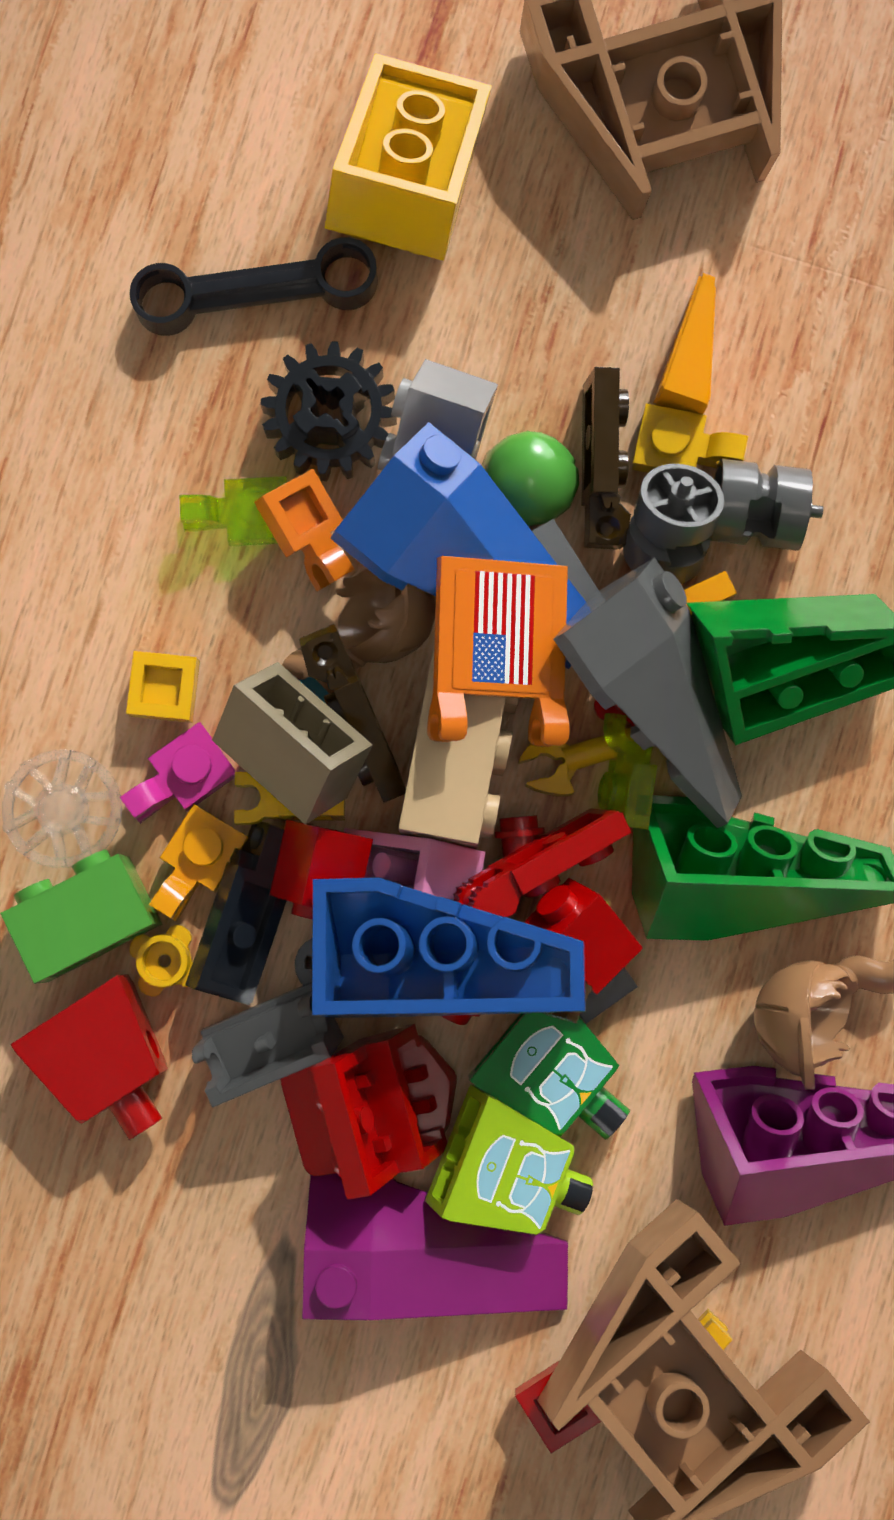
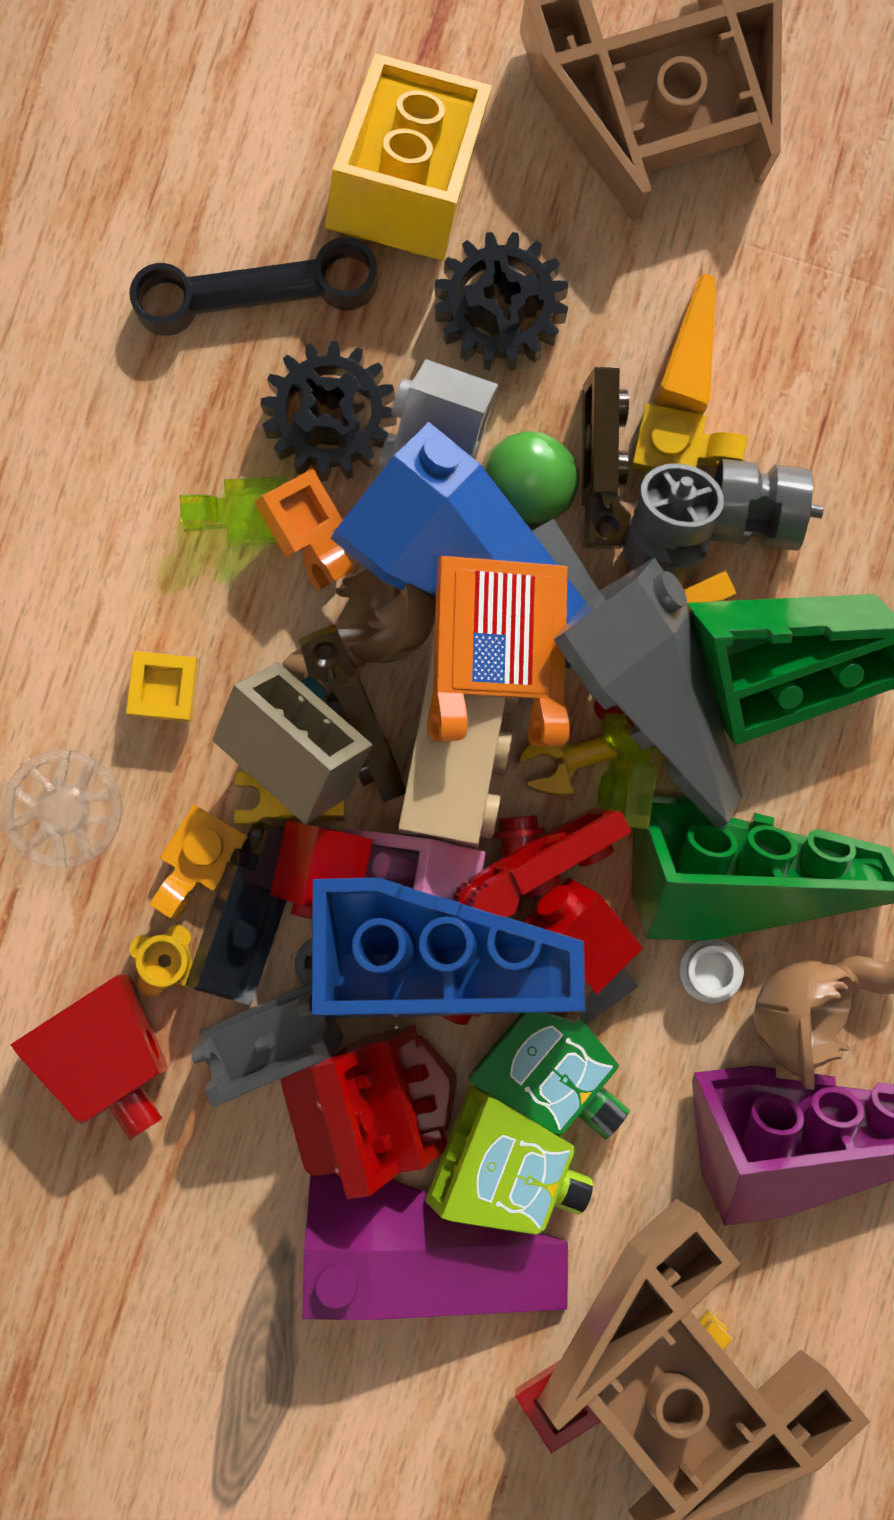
(79, 917): bright green brick -> none
(187, 769): dark pink plate -> none
(522, 292): none -> black gear
(711, 971): none -> white plate

